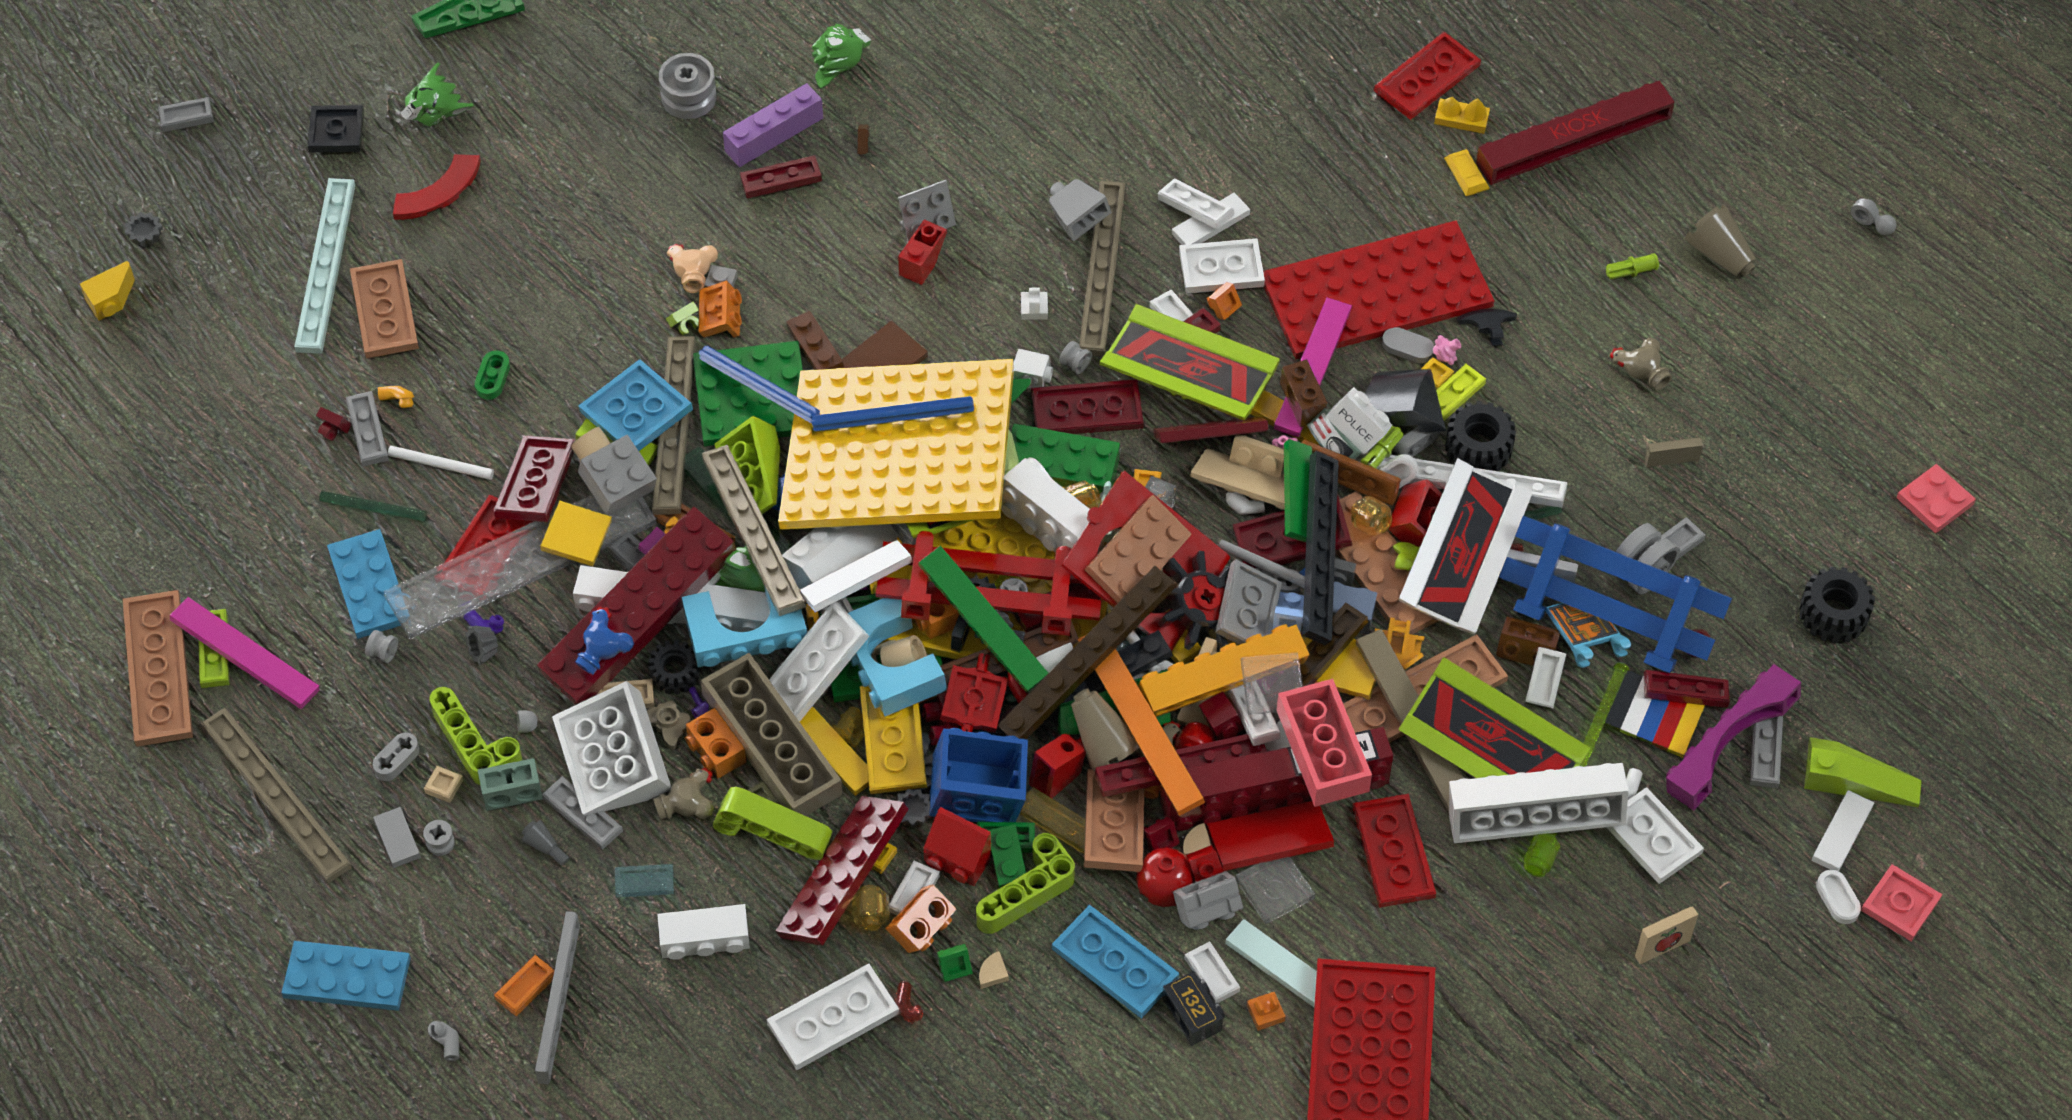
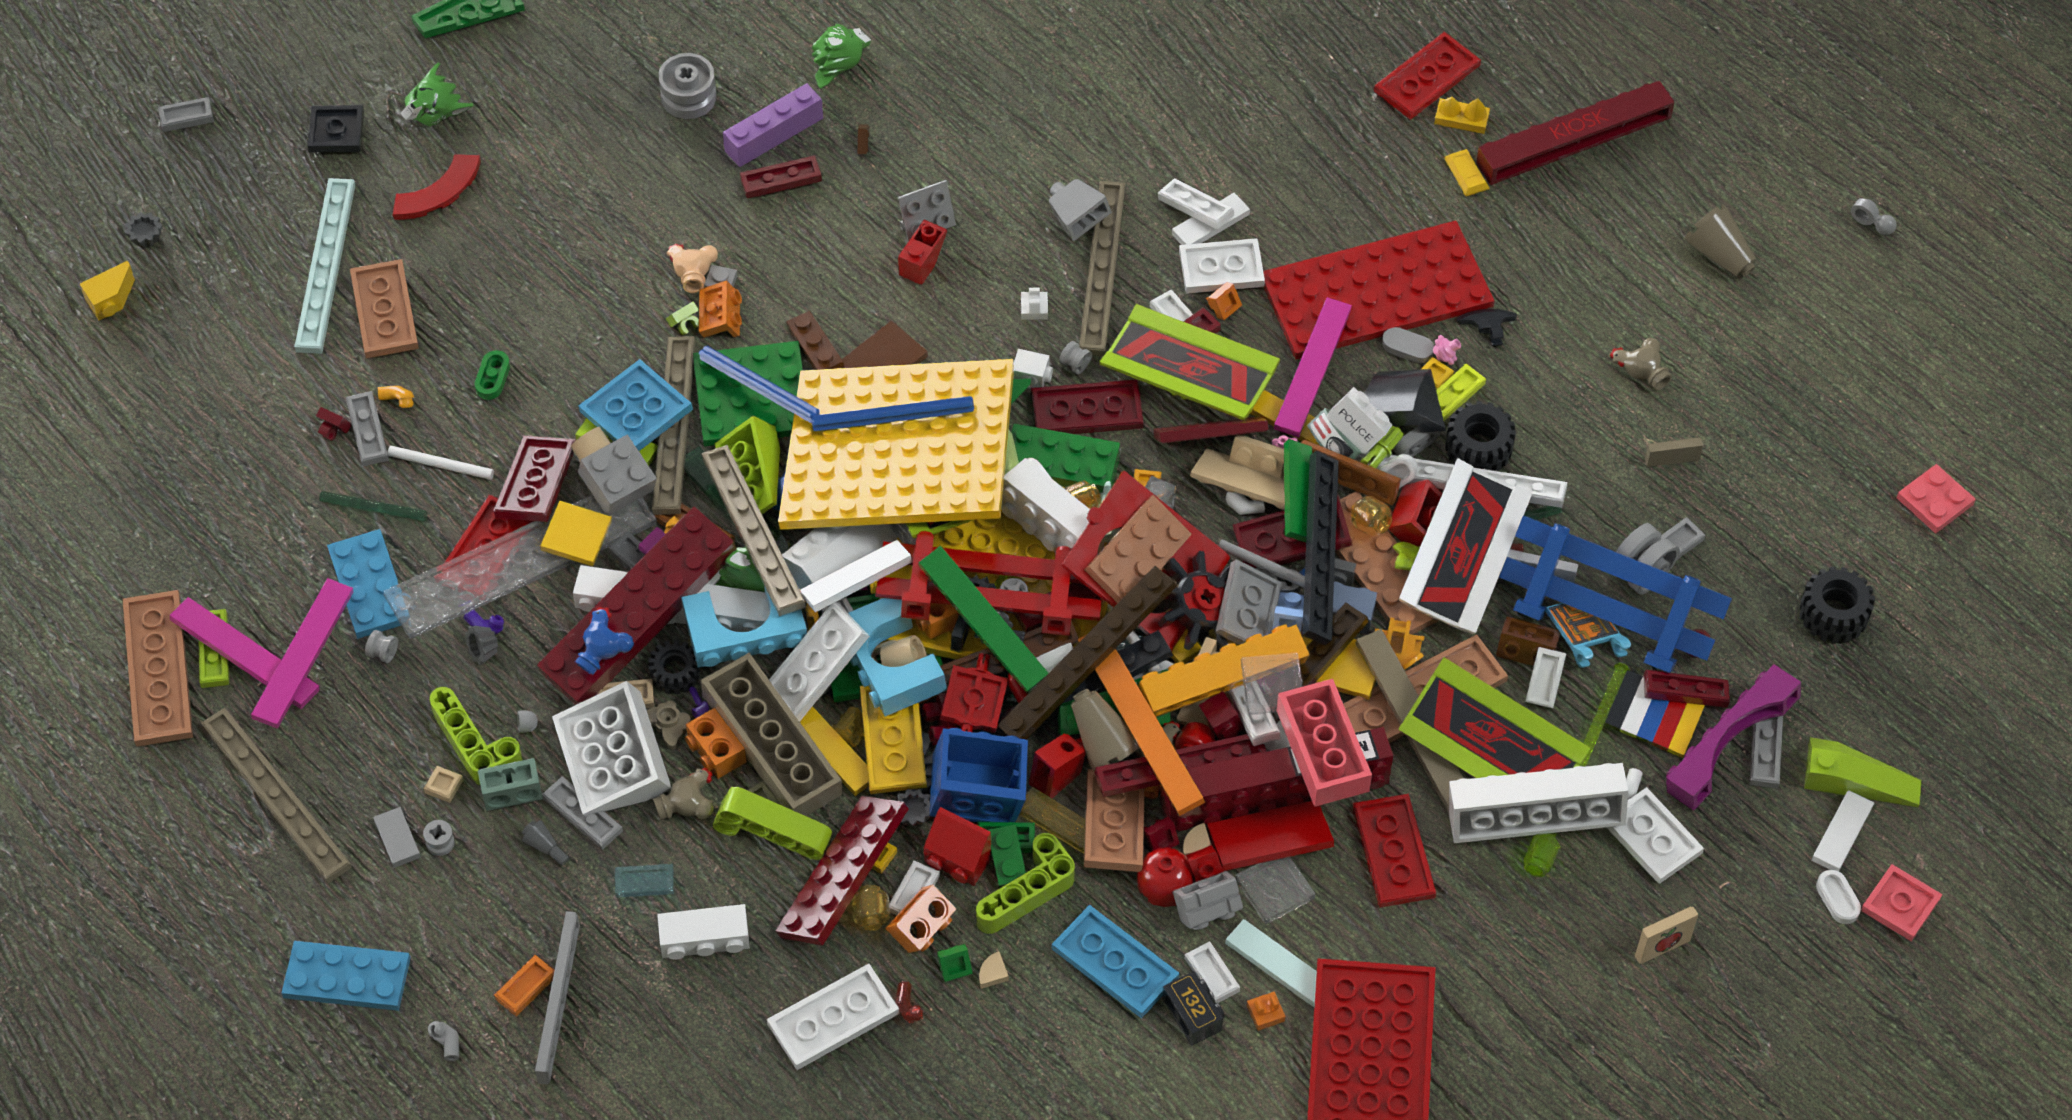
(302, 653): none -> dark pink tile
(398, 758): light grey beam -> none
(1302, 391): reddish brown brick -> none
(1632, 266): lime axle -> none

